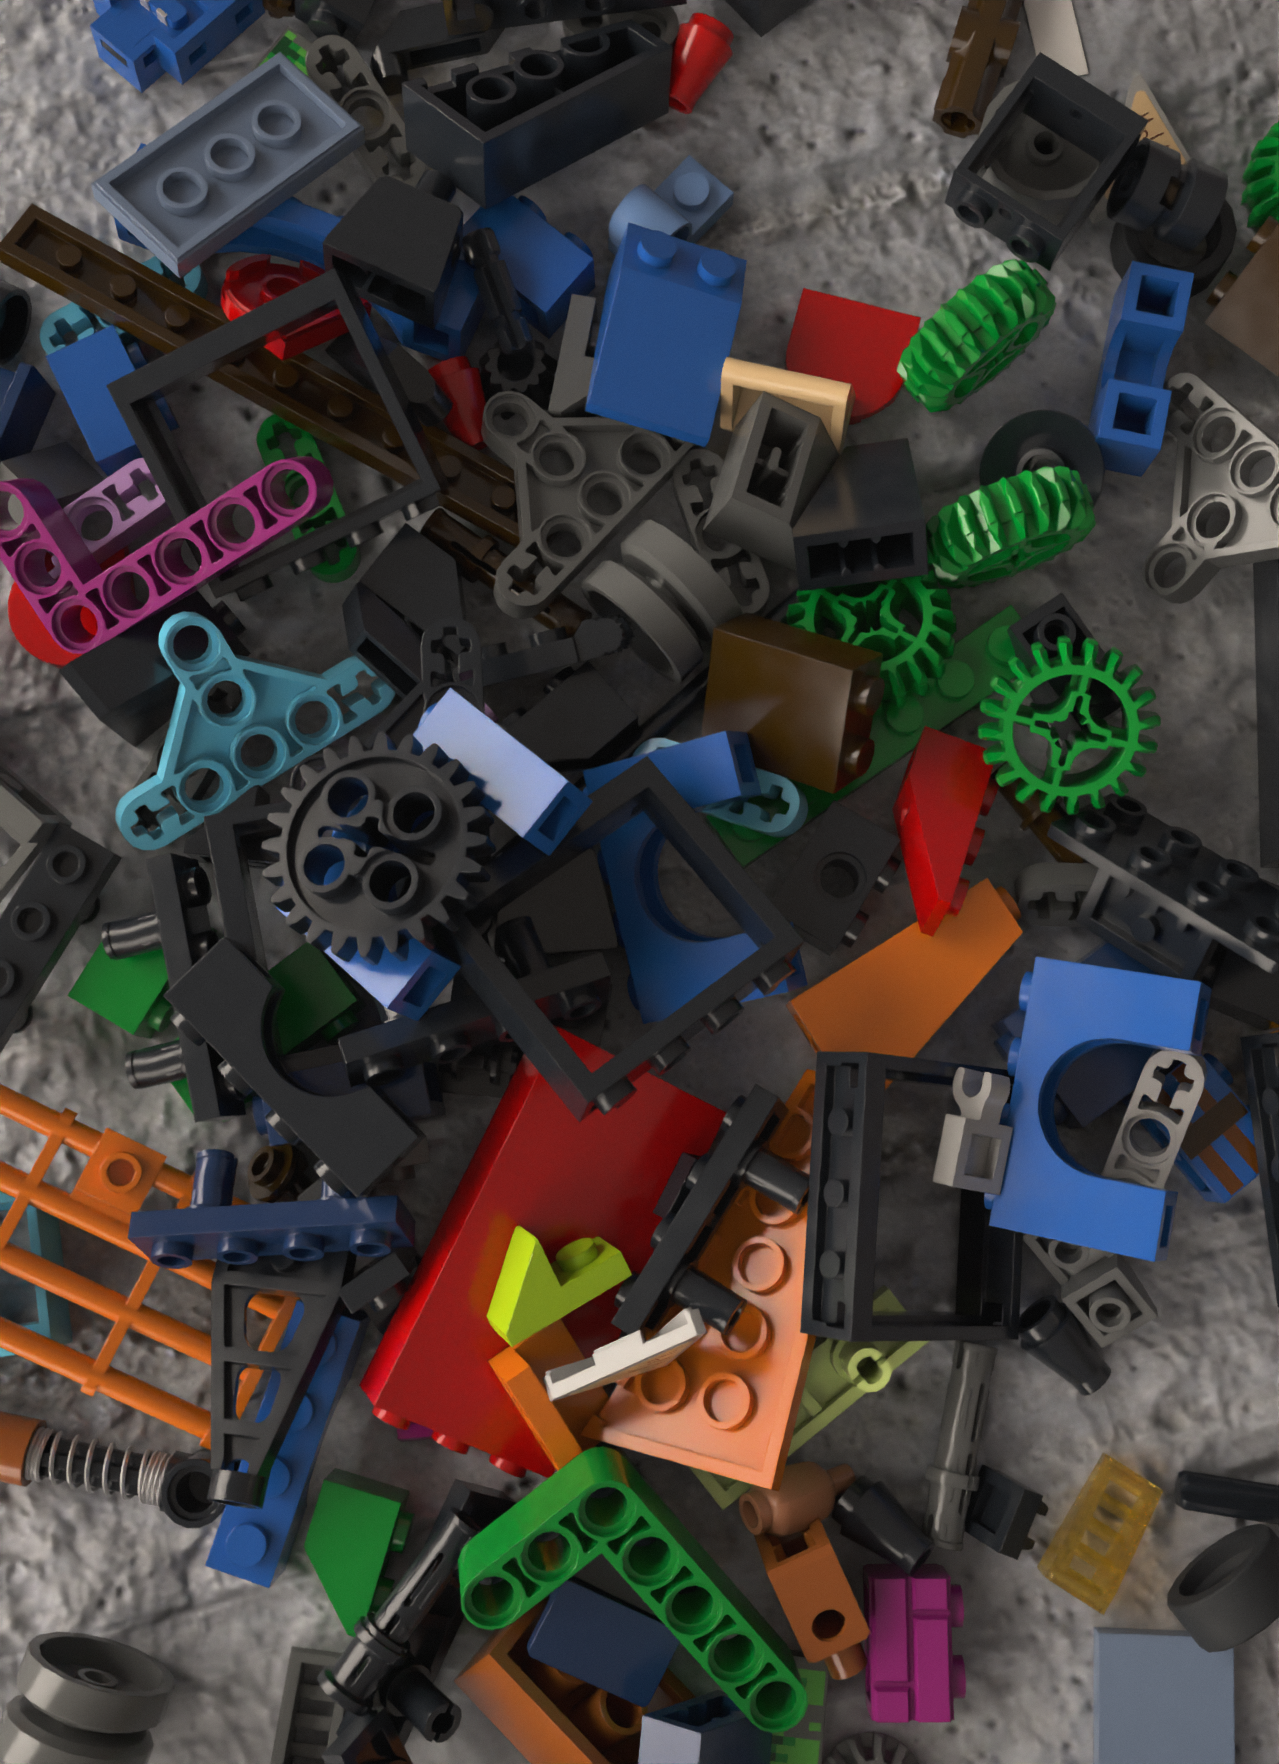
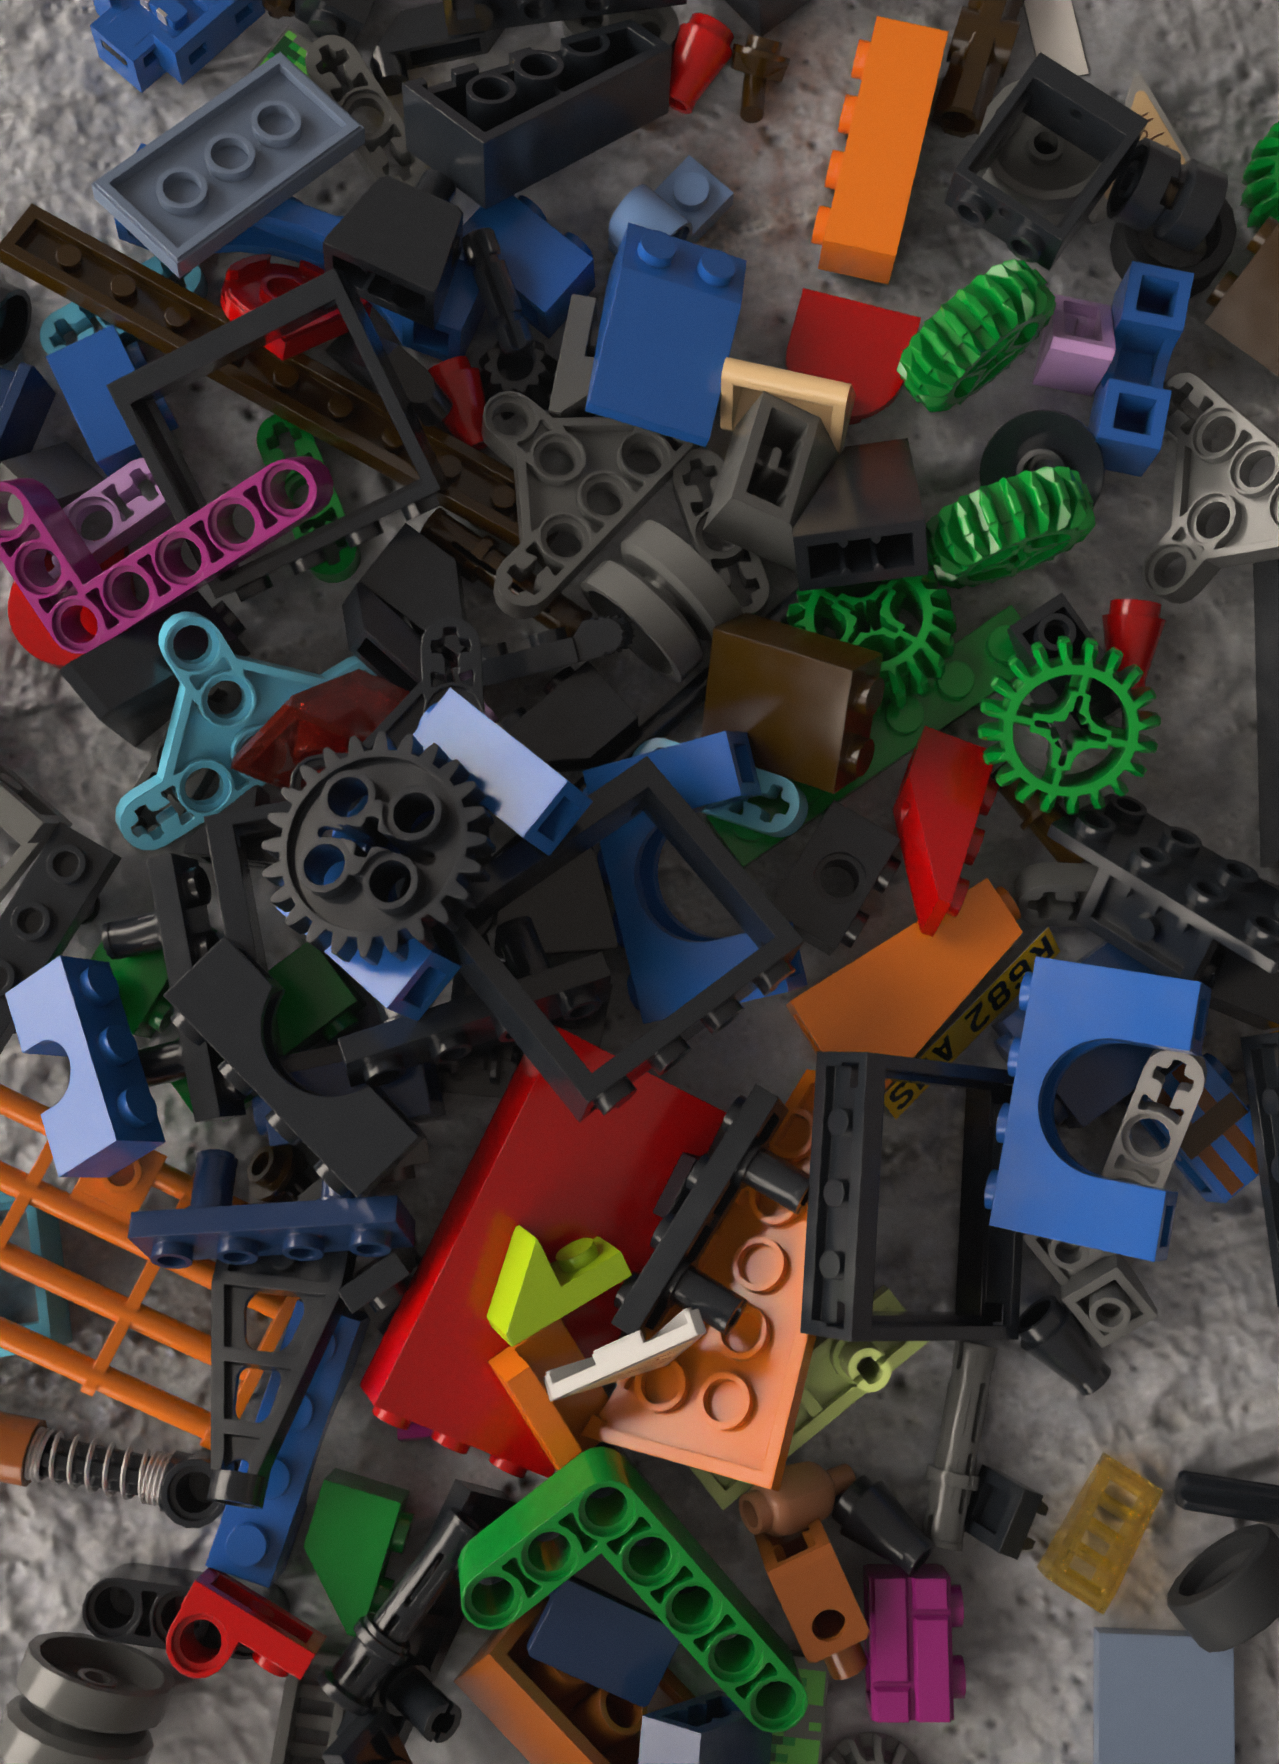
(107, 1109): none -> blue arch
(154, 1598): none -> black beam
(244, 1617): none -> red plate
(317, 720): none -> clear red slope
(758, 61): none -> dark brown plate
(881, 149): none -> orange brick
(974, 1019): none -> yellow sticker
(975, 1144): light grey plate -> none
(1075, 346): none -> lavender slope
(1135, 630): none -> red cone

